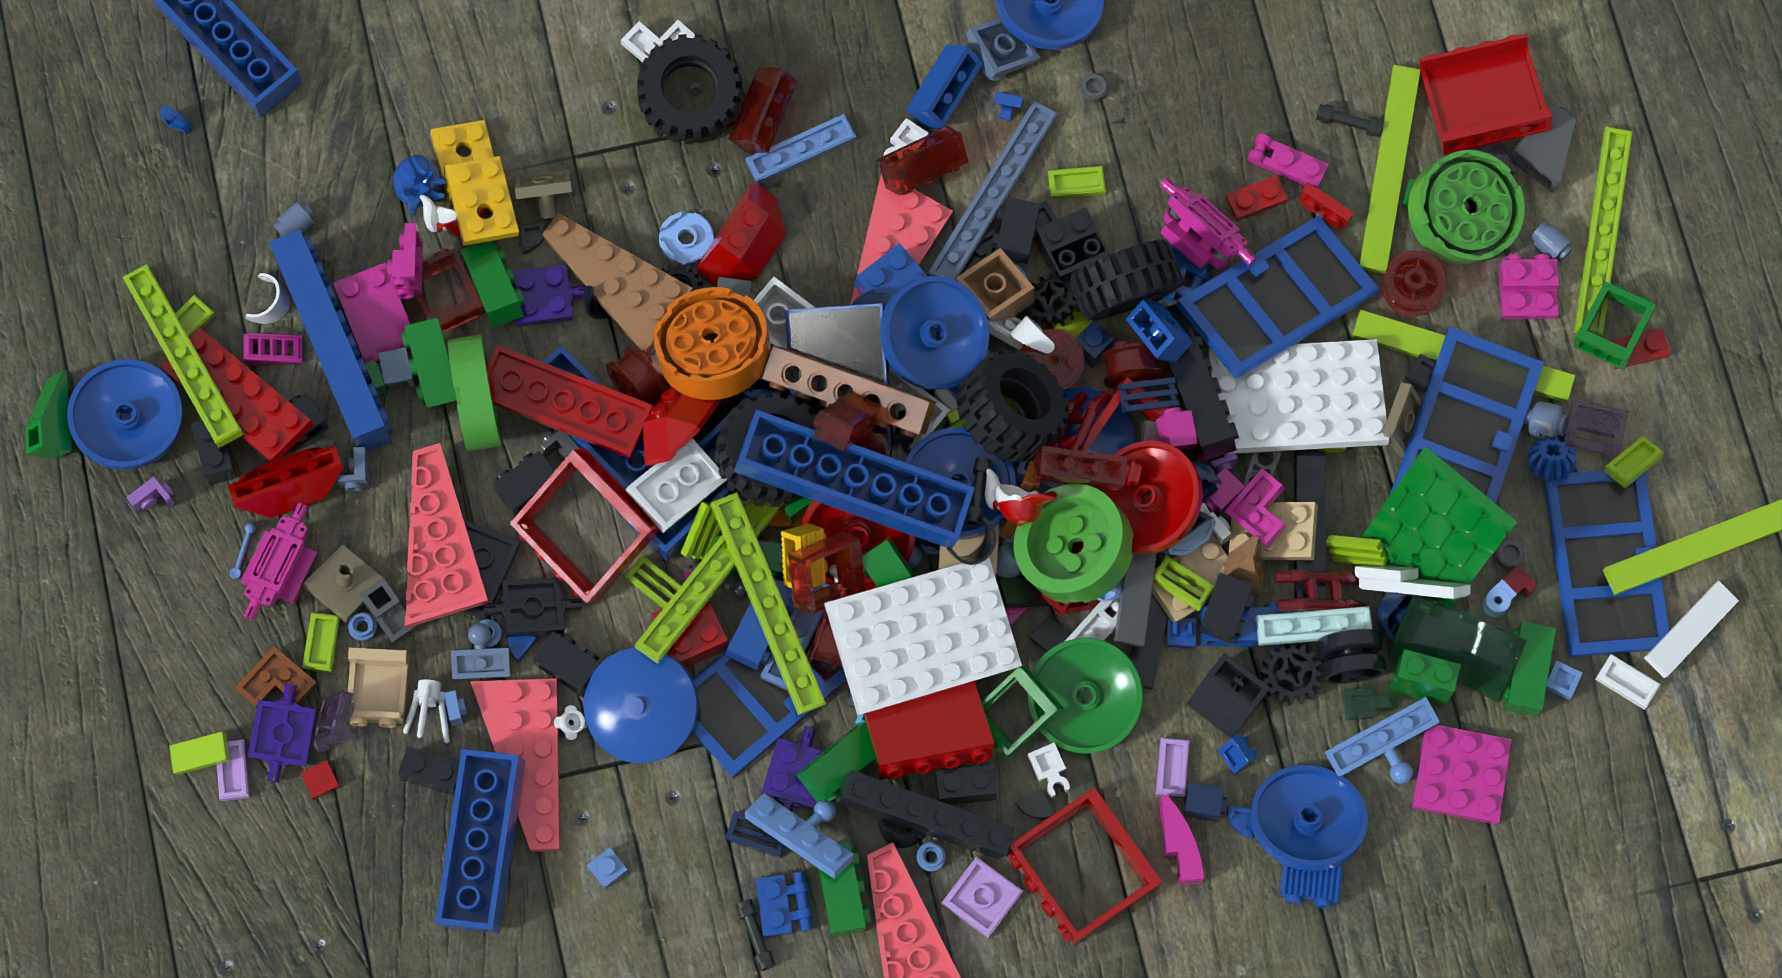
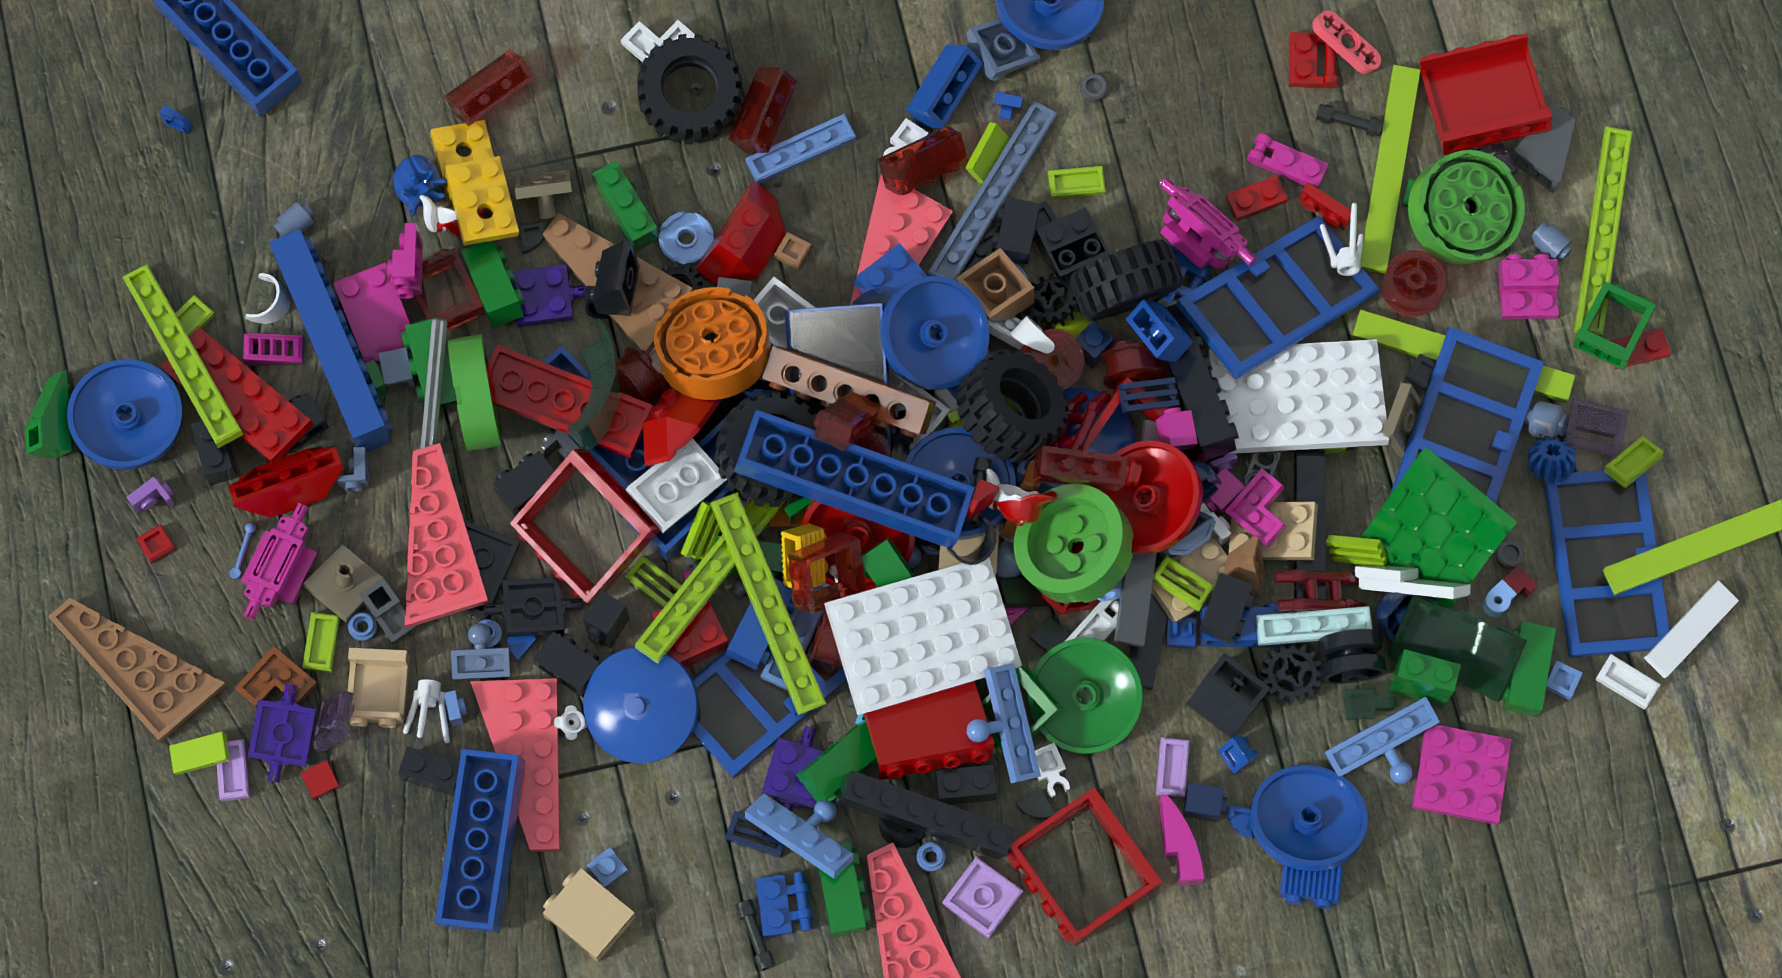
(145, 676): none -> medium nougat wing
(156, 543): none -> red tile
(434, 382): none -> light grey axle
(489, 87): none -> clear red brick
(588, 914): none -> tan panel
(604, 391): none -> clear green panel
(605, 620): none -> black brick
(616, 280): none -> black slope
(625, 206): none -> green brick
(793, 250): none -> medium nougat tile
(982, 497): none -> red slope
(987, 152): none -> lime tile
(1010, 723): none -> medium blue plate
(1304, 62): none -> red plate
(1335, 42): none -> coral beam
(1349, 257): none -> white plant

